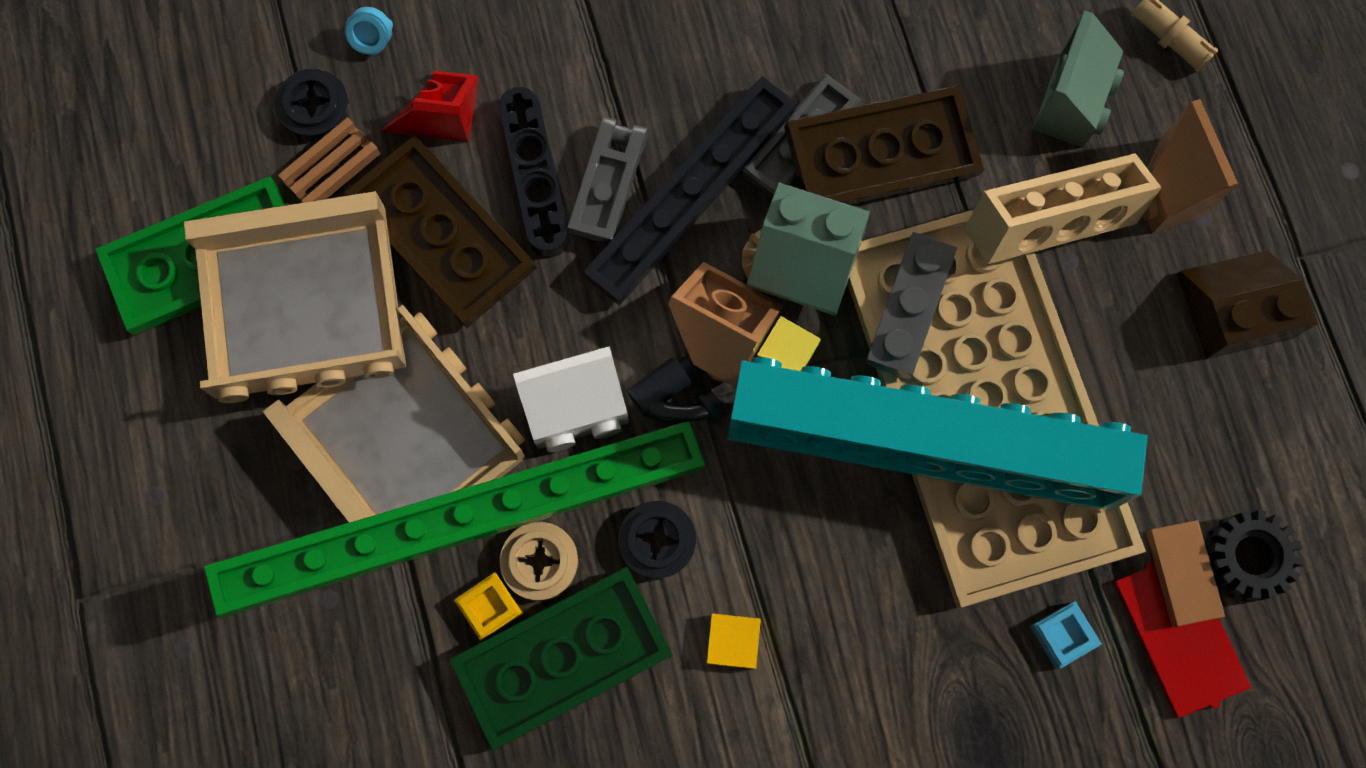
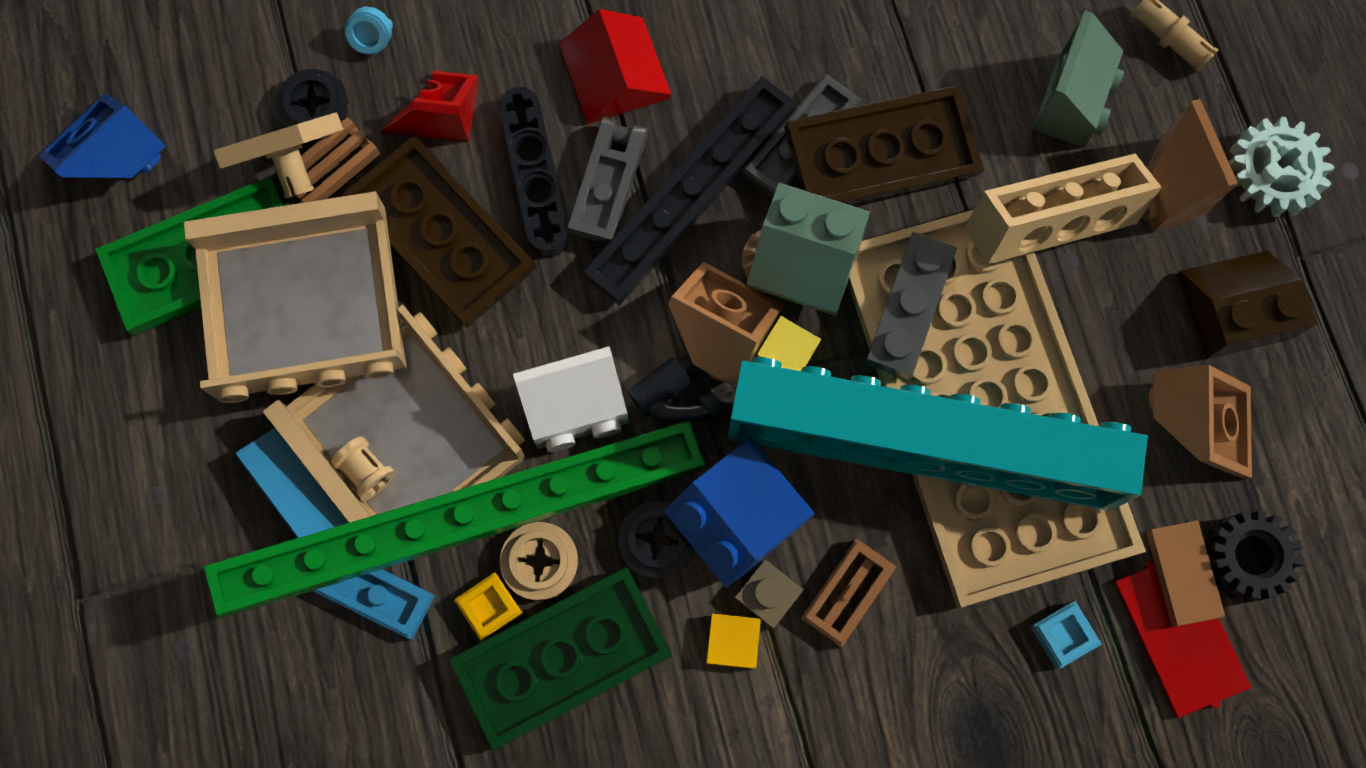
(104, 144): none -> blue slope
(284, 150): none -> tan tile
(289, 485): none -> dark azure tile
(363, 468): none -> tan bush
(383, 600): none -> dark azure tile
(613, 65): none -> red slope
(738, 512): none -> blue slope
(768, 594): none -> dark tan plate
(824, 626): none -> medium nougat tile
(1206, 415): none -> medium nougat slope
(1280, 167): none -> light aqua gear

